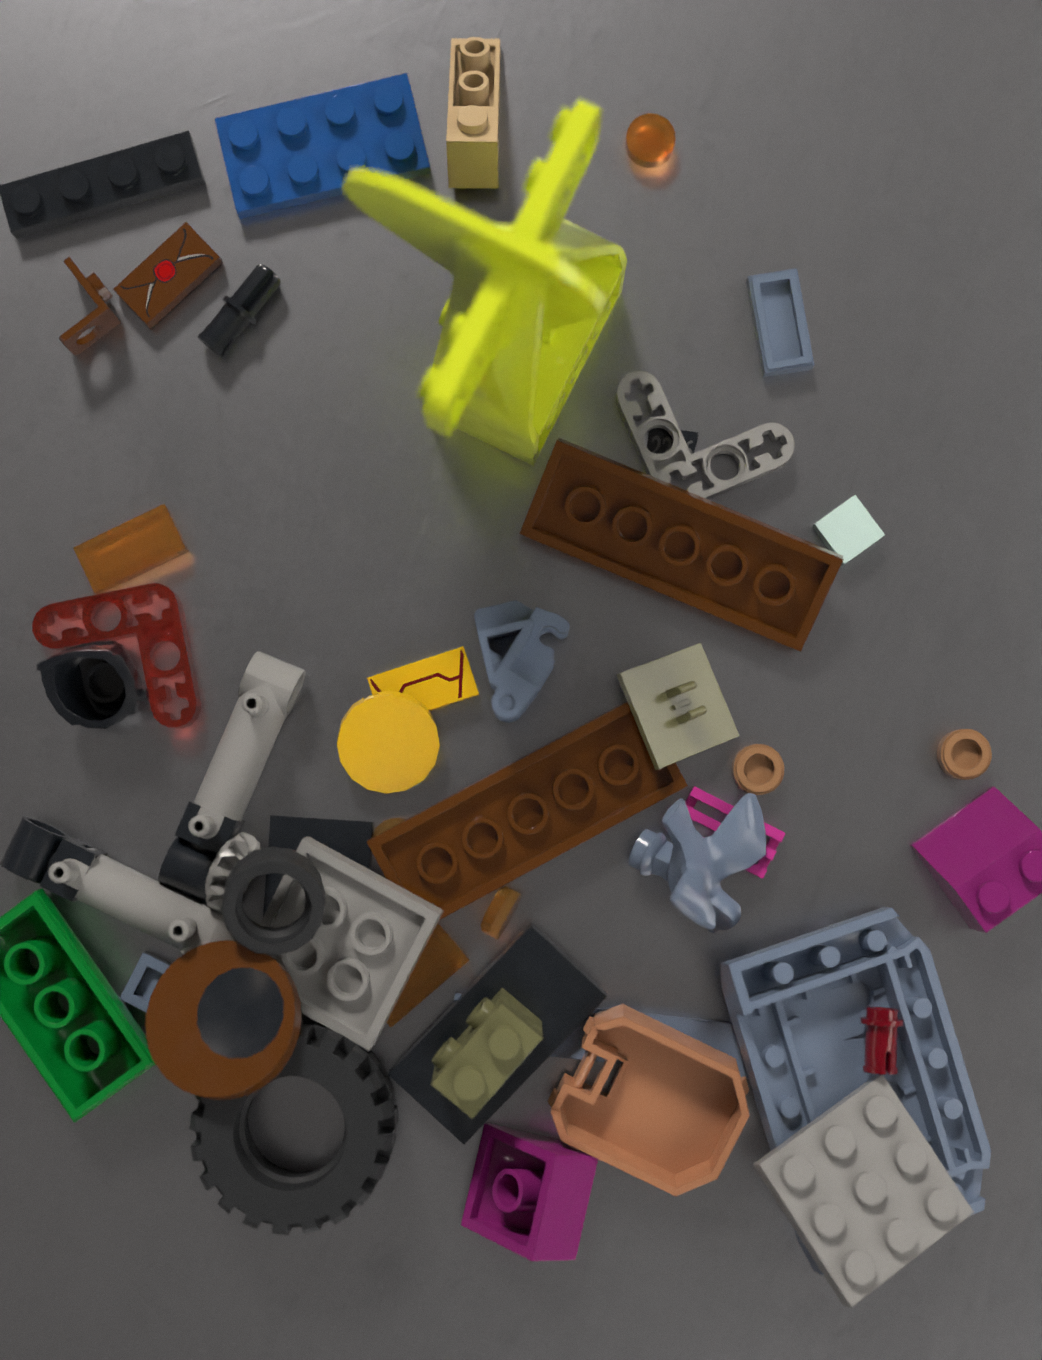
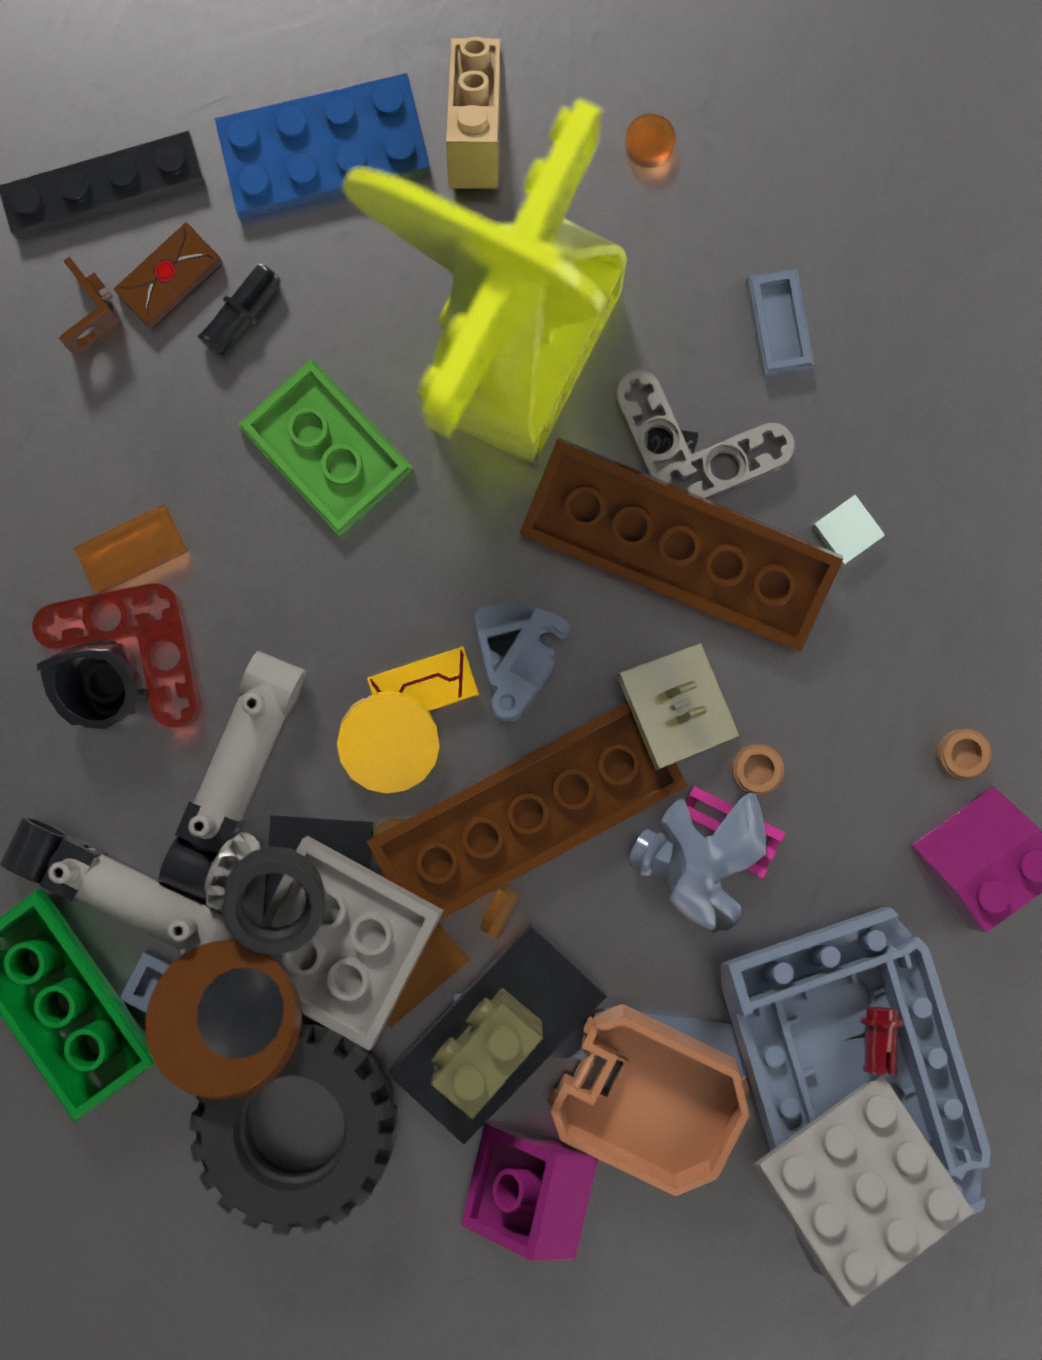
(325, 447): none -> bright green tile

